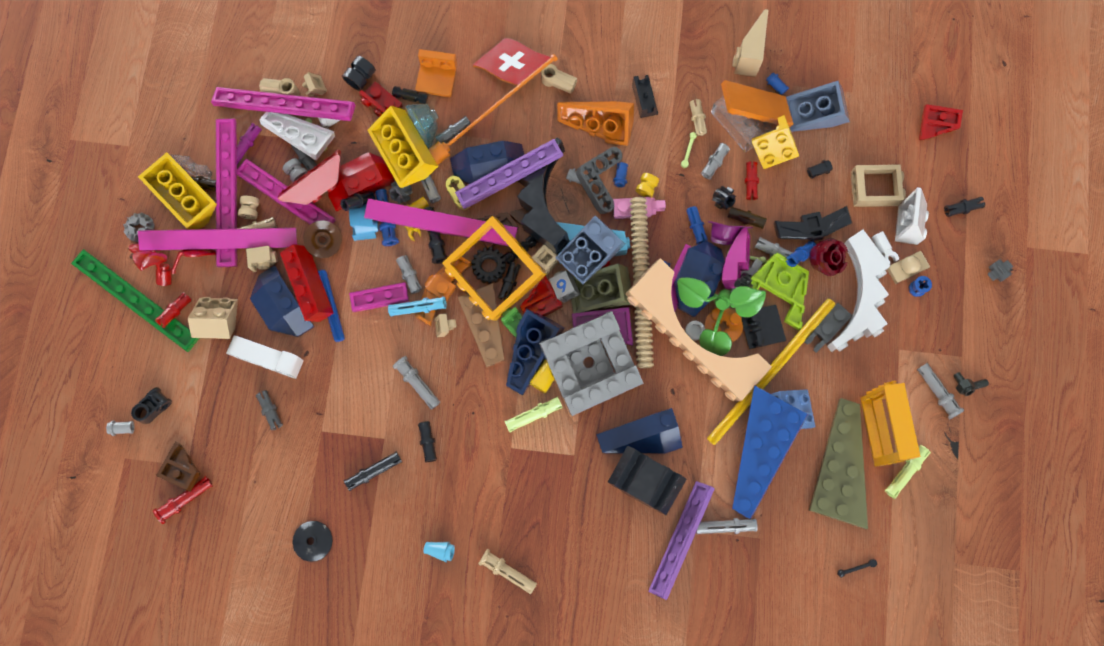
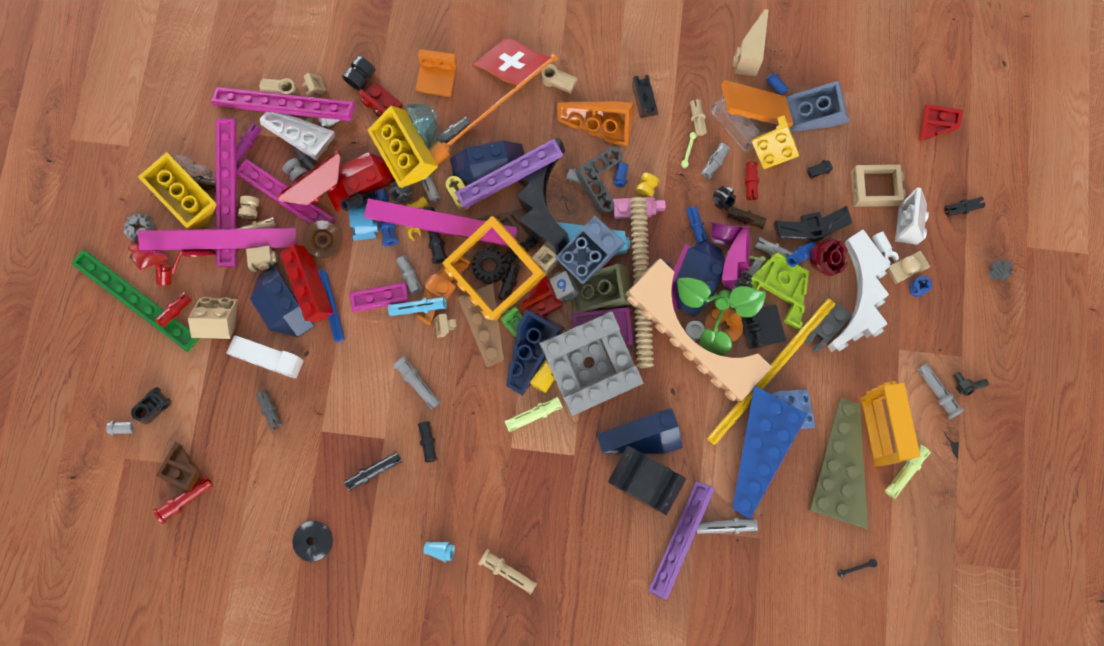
(410, 95): black axle -> none

